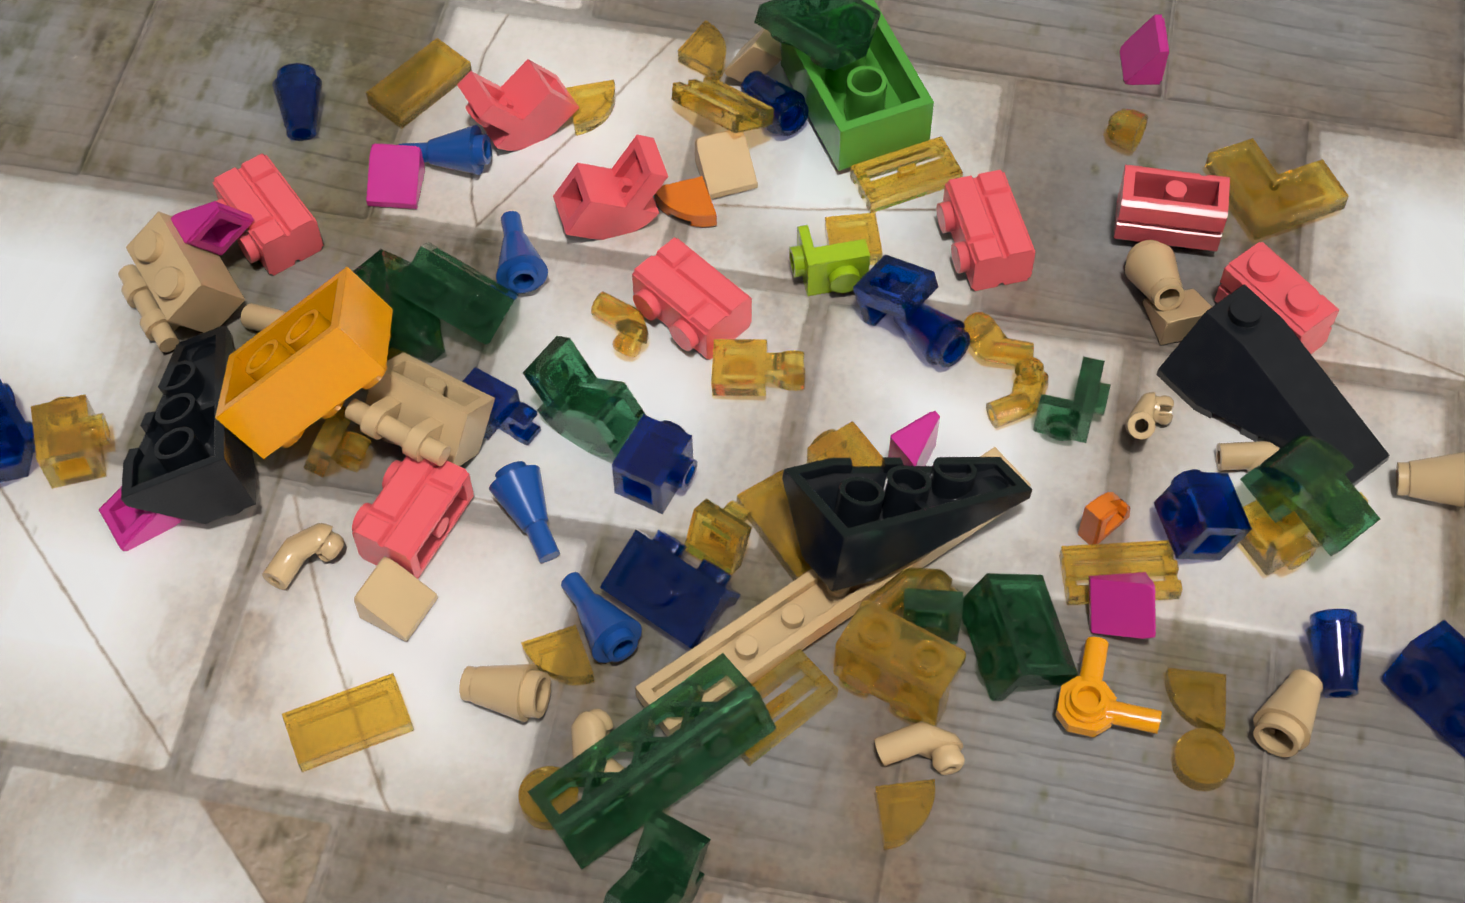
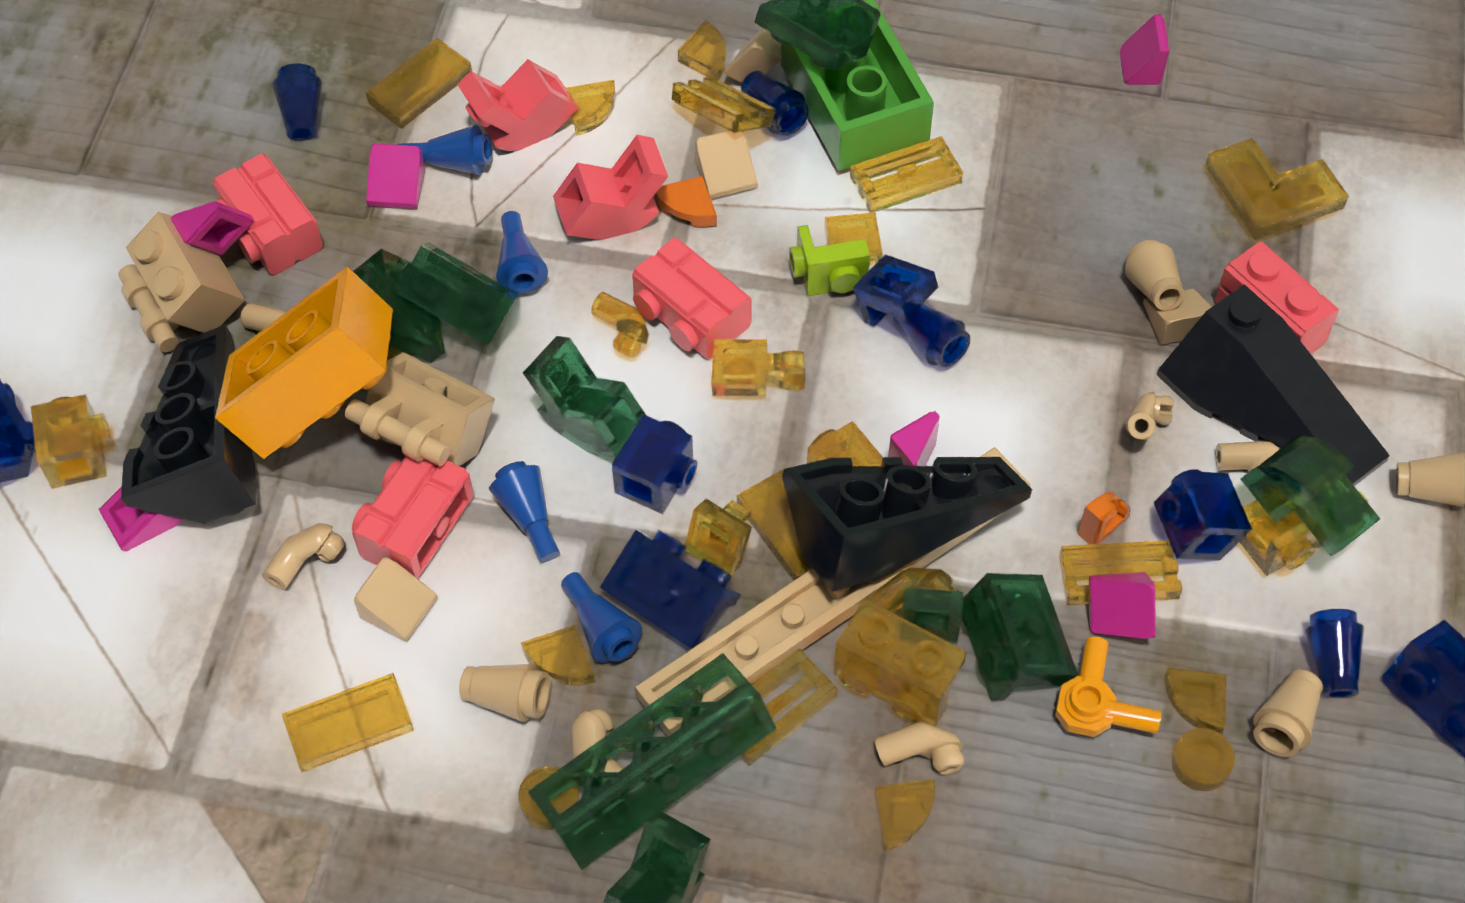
(337, 444): clear yellow tile -> none
(507, 411): clear blue plate -> none
(986, 230): coral brick -> none
(991, 343): clear yellow arm -> none
(1025, 393): clear yellow arm -> none
(1072, 419): clear green bracket -> none
(1127, 128): clear yellow hinge -> none
(1172, 207): coral brick -> none

